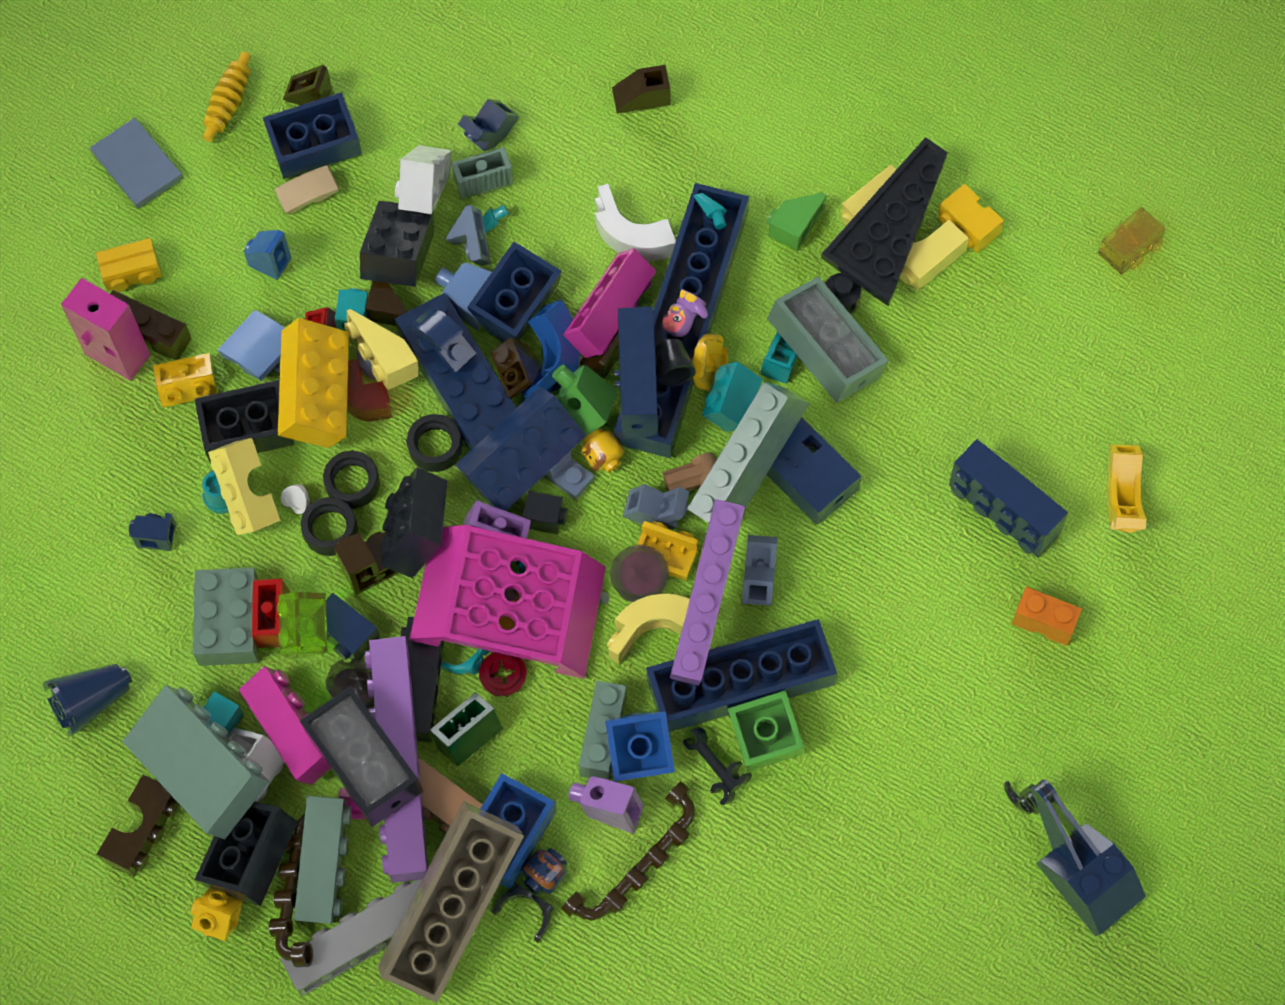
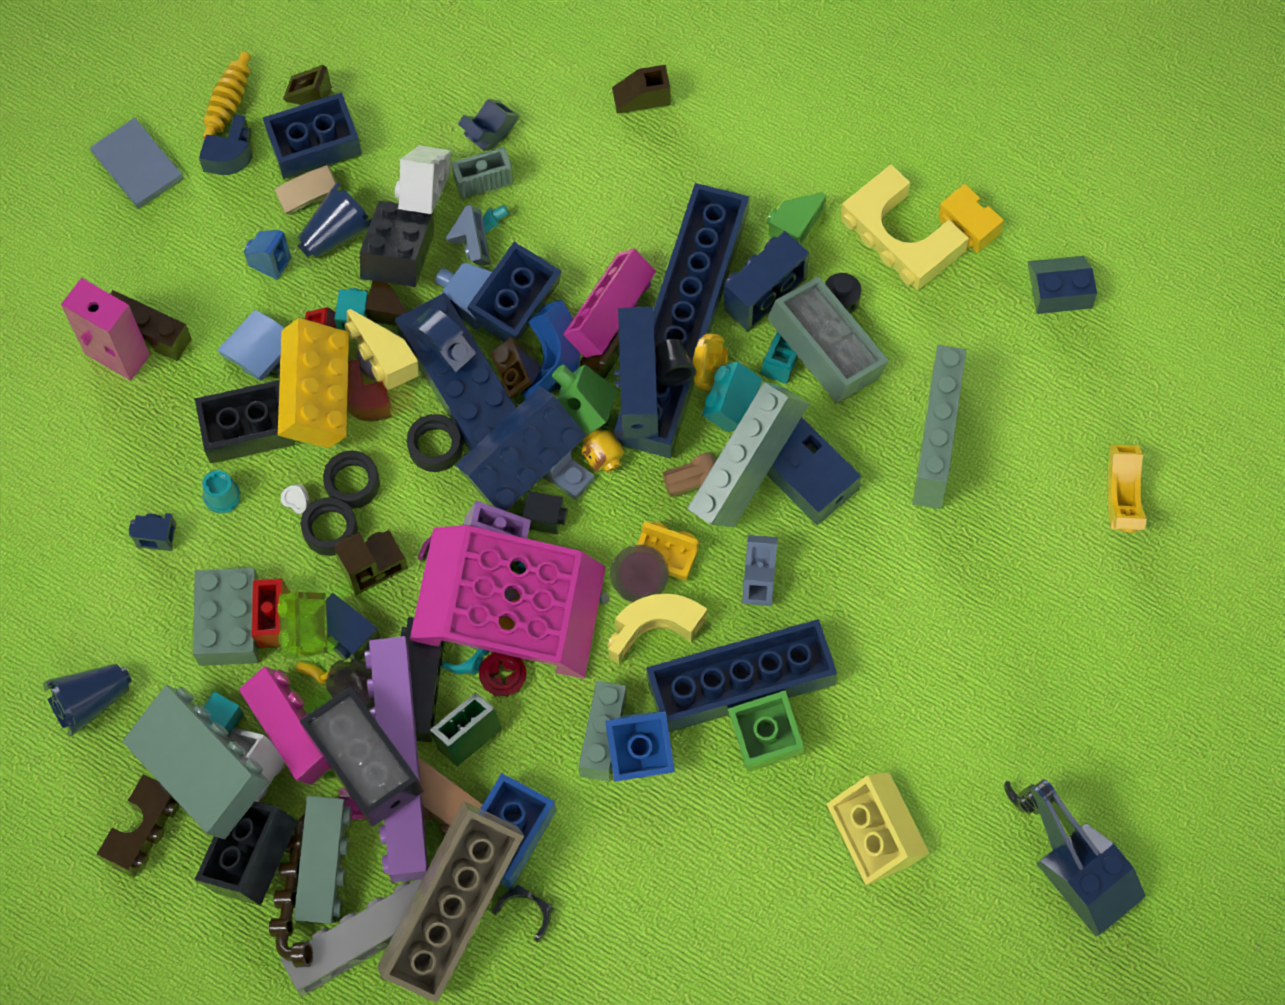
(129, 265): yellow brick -> none
(184, 379): yellow bracket -> none
(216, 914): yellow brick -> none
(228, 154): none -> dark blue brick
(232, 466): light yellow arch -> none
(312, 670): none -> yellow piece
(333, 223): none -> dark blue cone
(413, 522): black brick -> none
(544, 871): dark blue head -> none
(609, 802): medium lavender torso -> none
(636, 876): dark brown bar -> none
(651, 240): white arch -> none
(653, 505): sand blue brick -> none
(682, 314): animal -> none
(707, 592): medium lavender brick -> none
(712, 209): teal bar -> none
(729, 776): black bar -> none
(765, 279): none -> dark blue brick
(877, 827): none -> light yellow slope
(882, 233): black wing -> none
(939, 427): none -> sand green brick
(1007, 498): dark blue brick -> none
(1046, 616): orange brick -> none
(1062, 284): none -> slope
(1132, 241): clear yellow brick -> none

